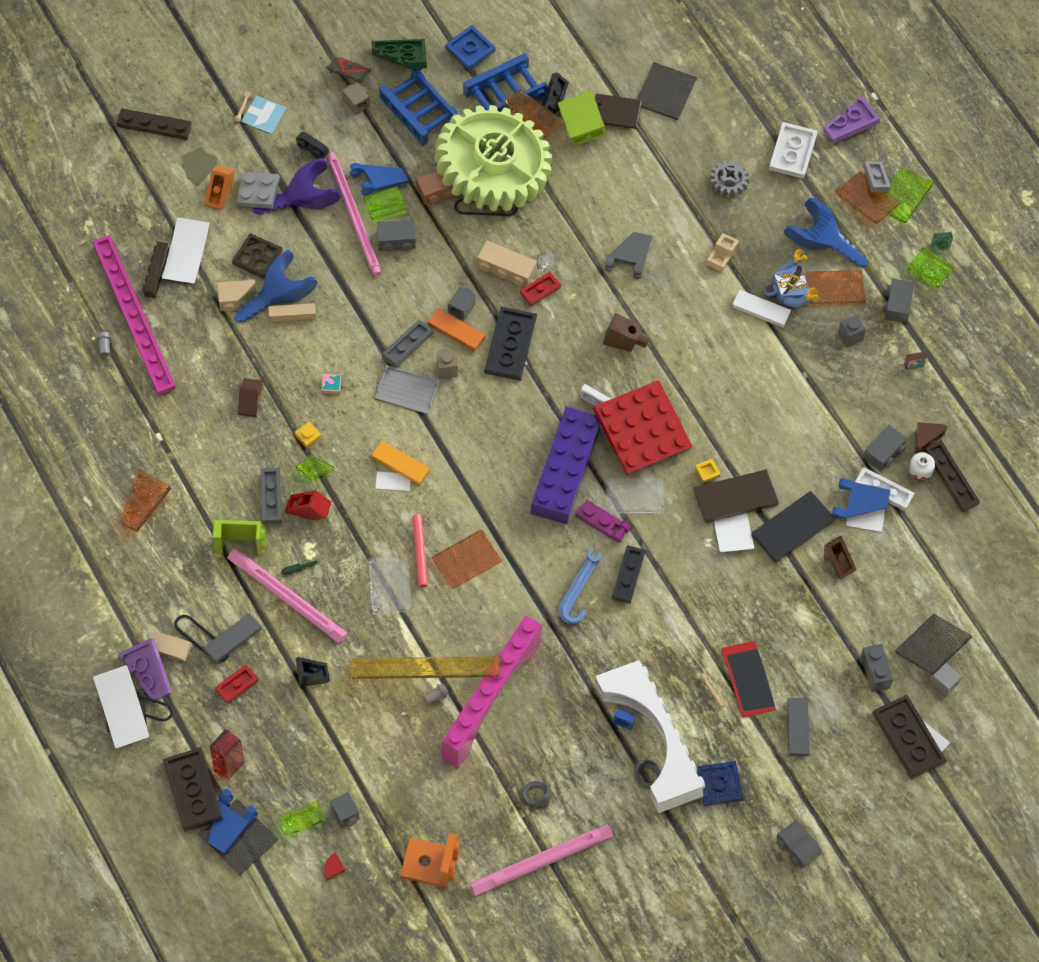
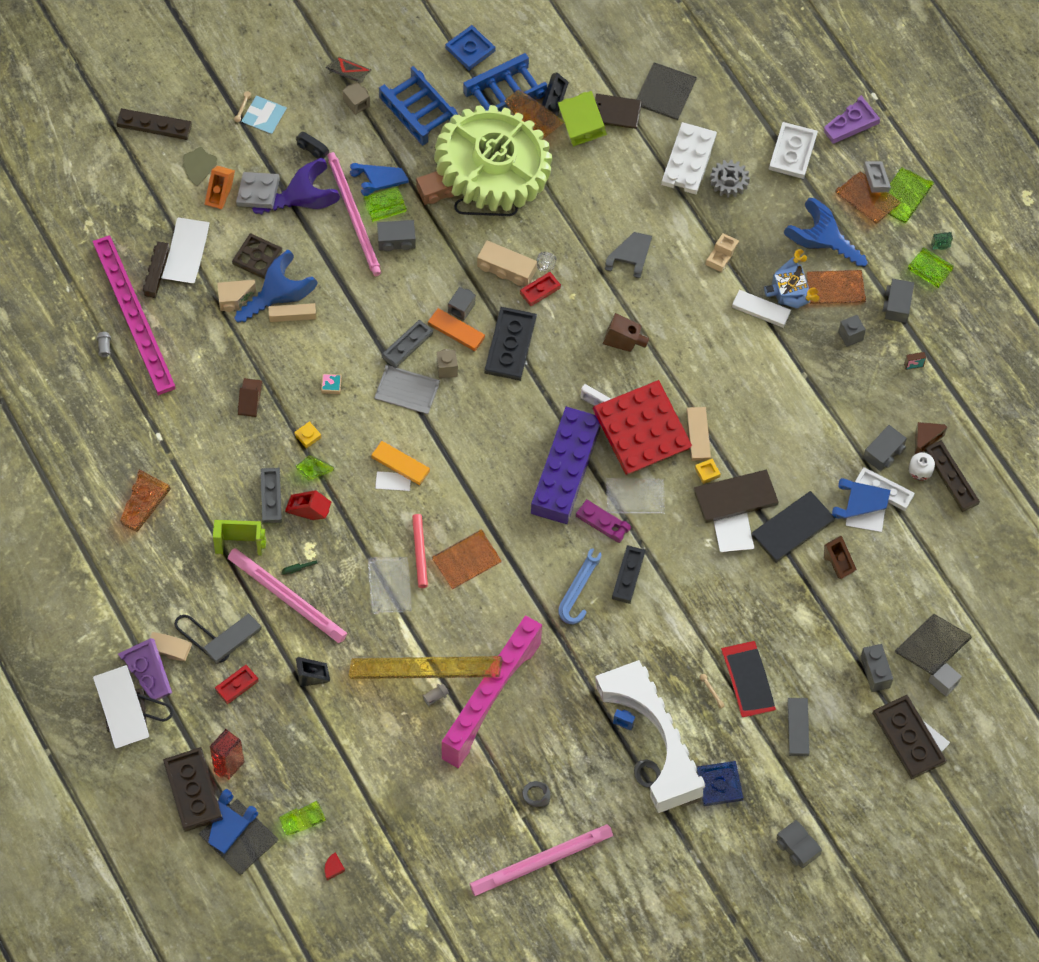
(345, 810): dark grey brick -> none
(406, 53): dark green plate -> none
(441, 857): orange bracket -> none
(689, 158): none -> white piece
(698, 433): none -> tan tile

